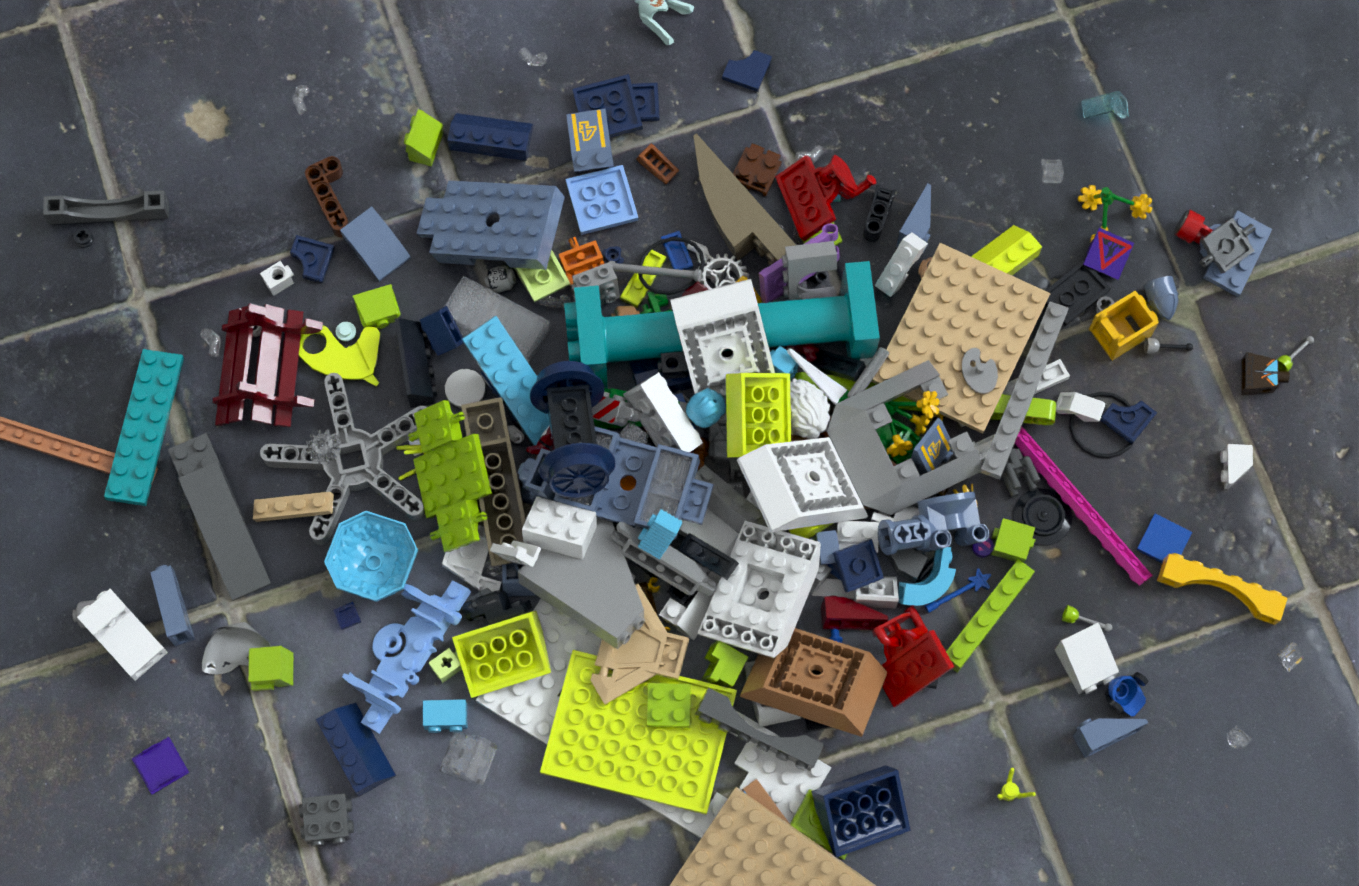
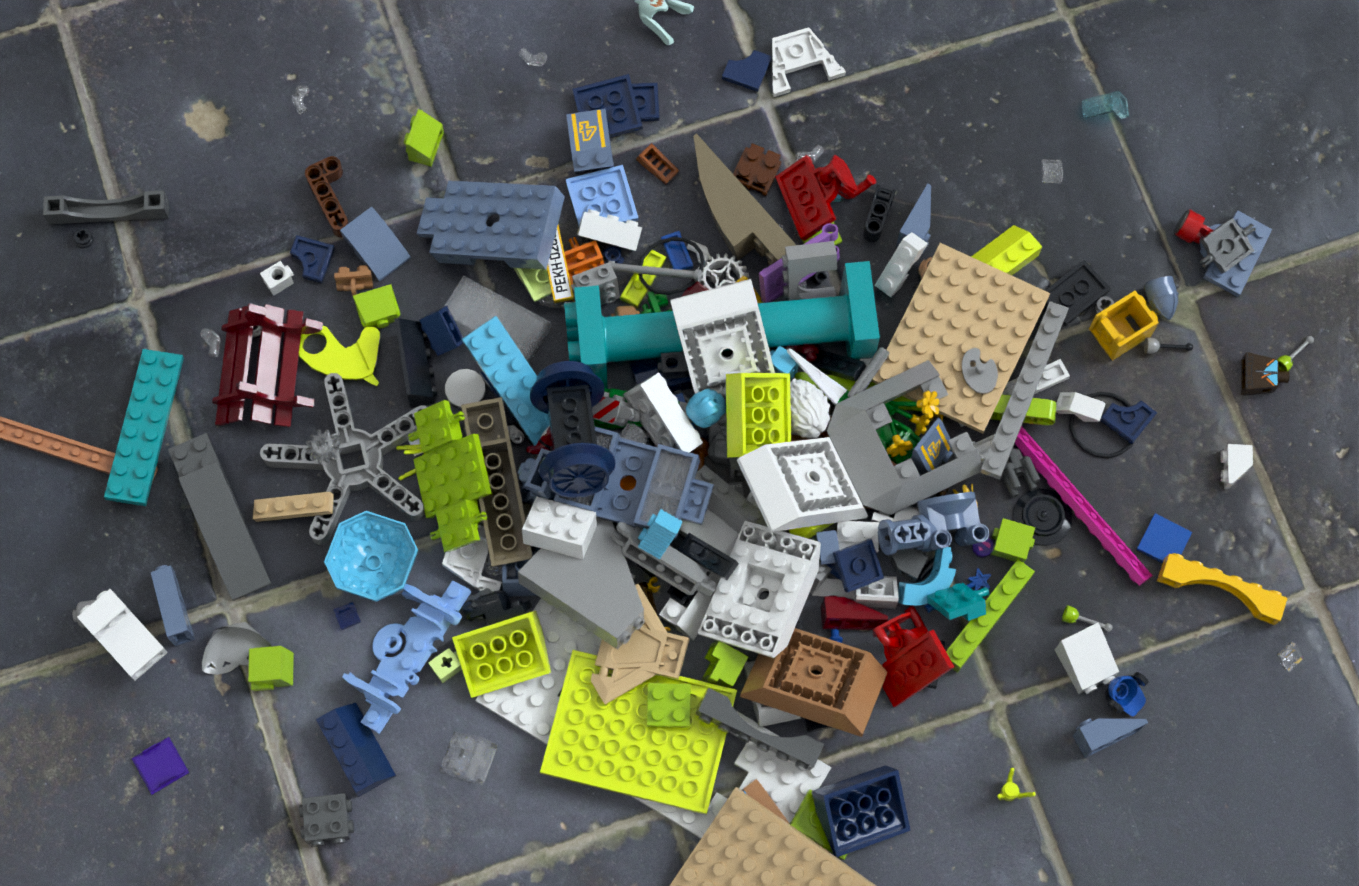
(345, 331): light aqua plate -> none
(353, 281): none -> medium nougat hips
(444, 715): medium azure brick -> none
(490, 136): dark blue slope -> none
(500, 279): light grey head -> none
(517, 552): white bracket -> none
(558, 272): none -> tile
(609, 230): none -> white brick
(797, 52): none -> white wing
(959, 601): none -> teal plate
(1092, 197): yellow plant -> none
(1108, 253): dark purple piece -> none
(1238, 738): clear plate -> none

